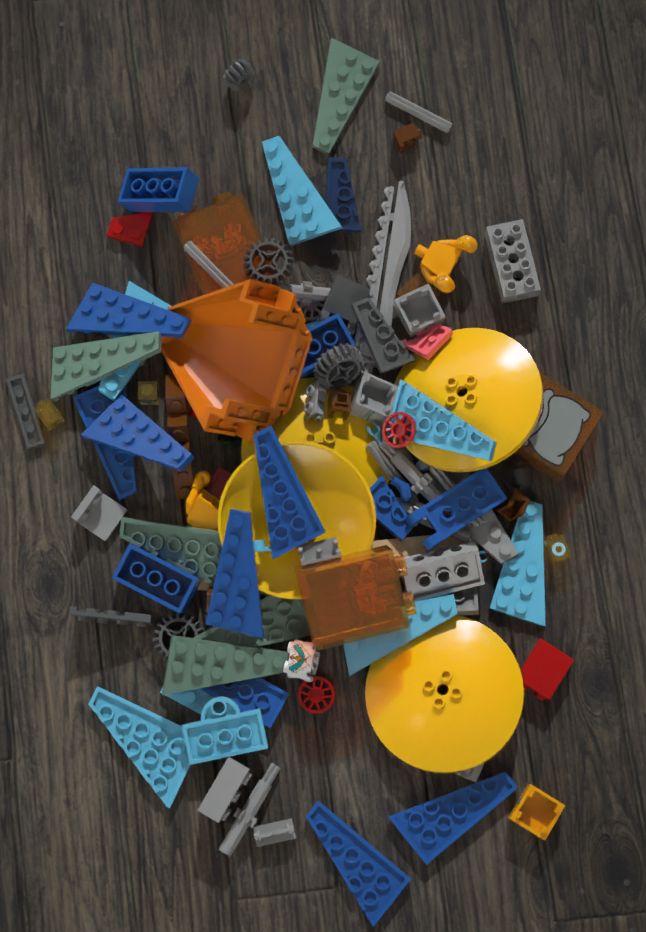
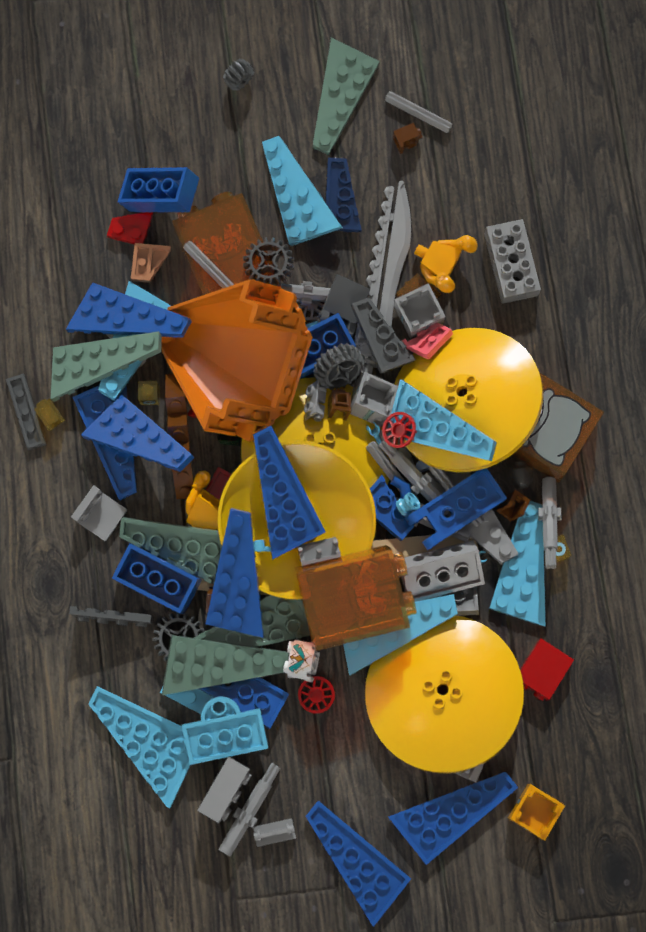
(147, 261): none -> nougat wing
(408, 504): none -> medium azure wheel
(549, 515): none -> light grey piece

